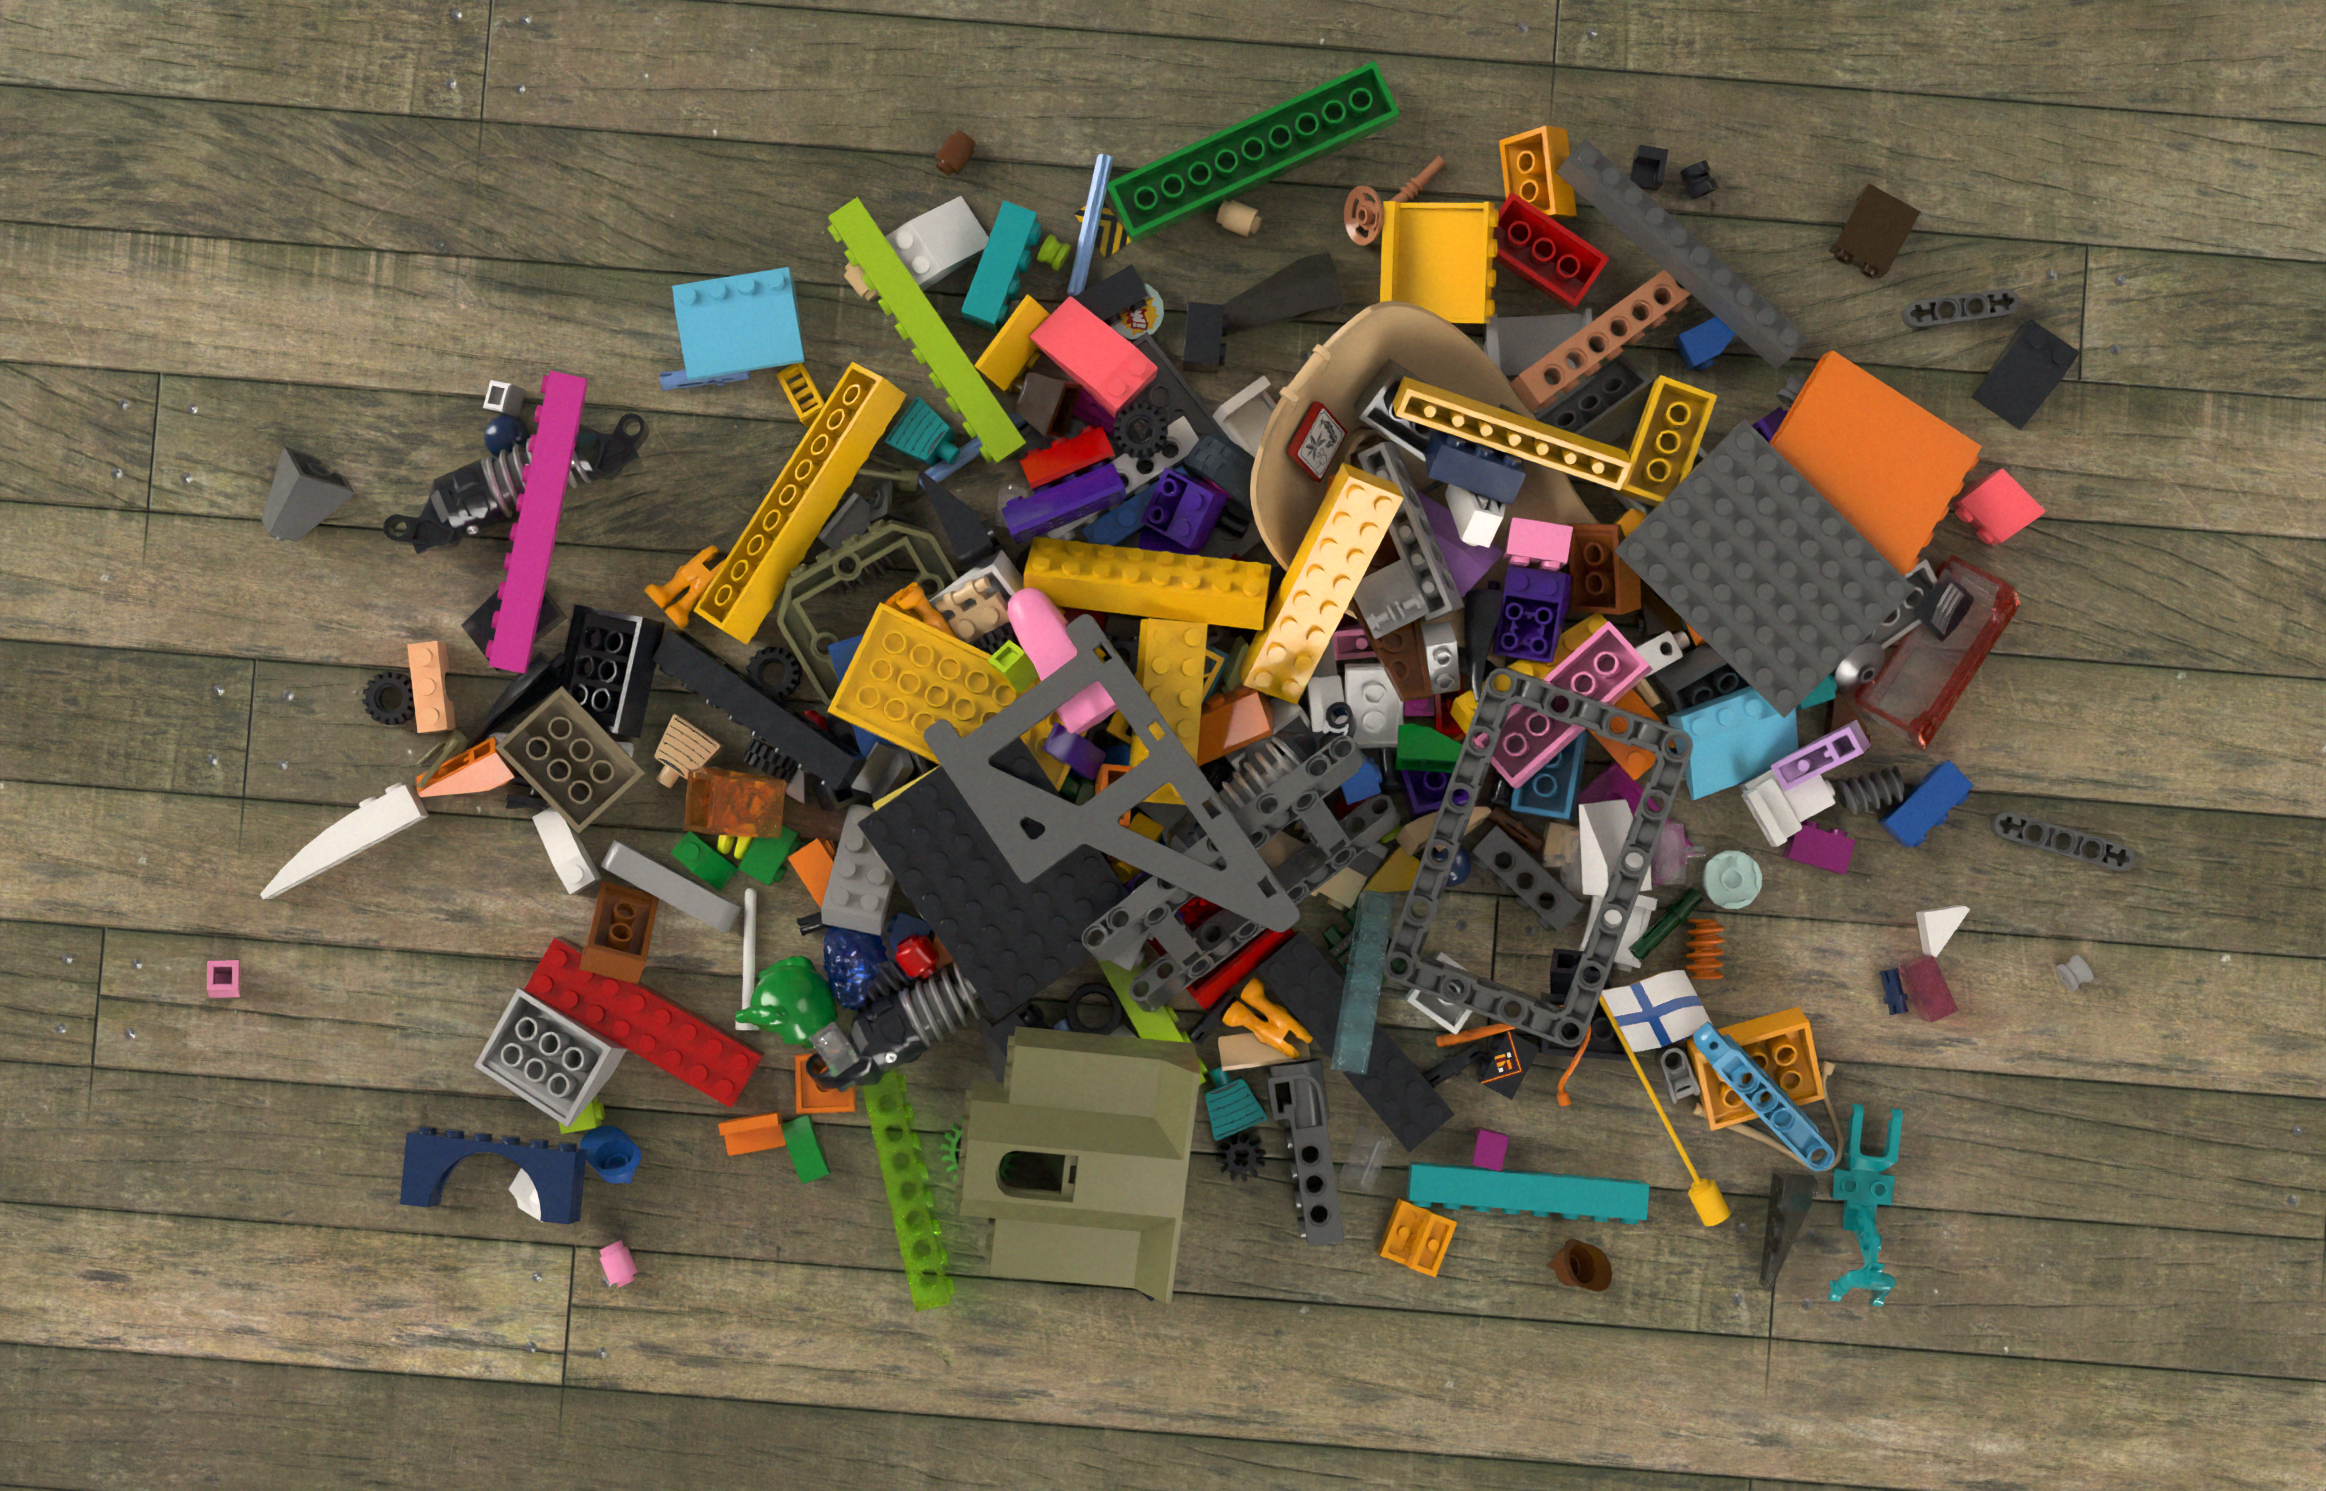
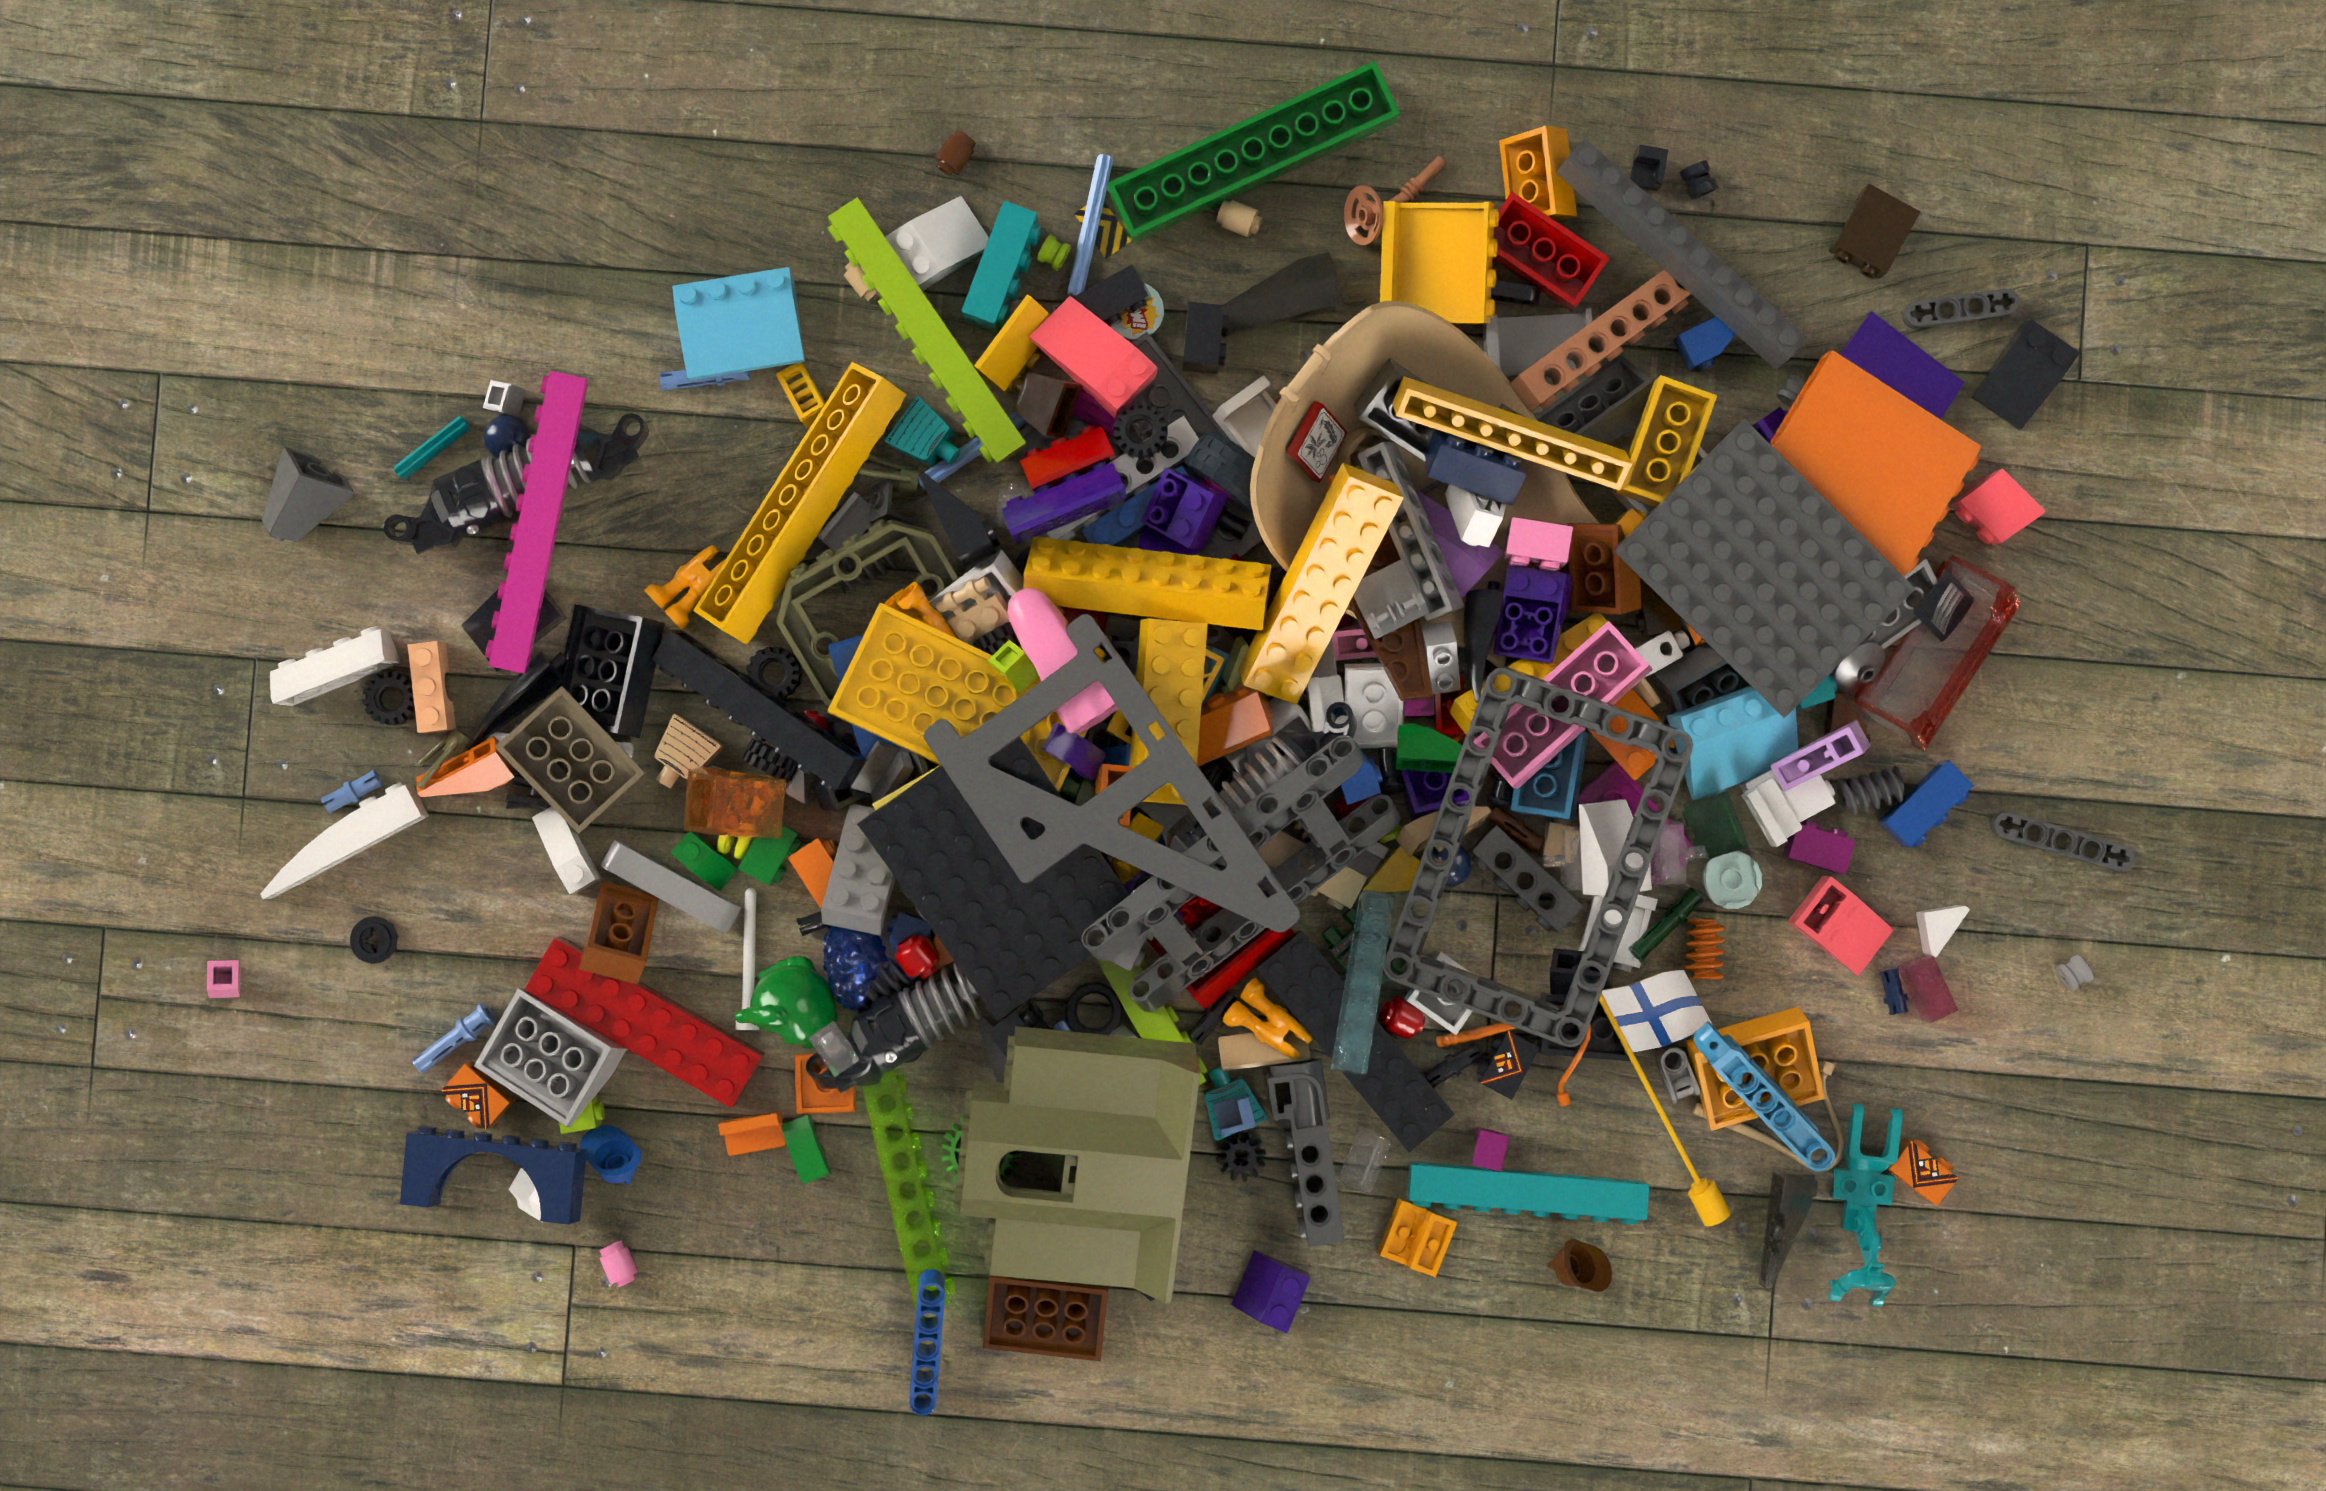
(333, 667): none -> white slope
(352, 791): none -> medium blue pin
(364, 930): none -> black gear
(432, 447): none -> teal axle
(465, 1030): none -> medium blue pin
(478, 1096): none -> orange brick
(927, 1329): none -> blue beam
(1045, 1317): none -> reddish brown slope
(1234, 1115): none -> medium blue panel
(1271, 1291): none -> dark purple slope
(1401, 1018): none -> red head
(1516, 293): none -> black beam
(1715, 824): none -> clear green slope
(1840, 924): none -> coral slope
(1901, 365): none -> dark purple slope
(1922, 1172): none -> brick

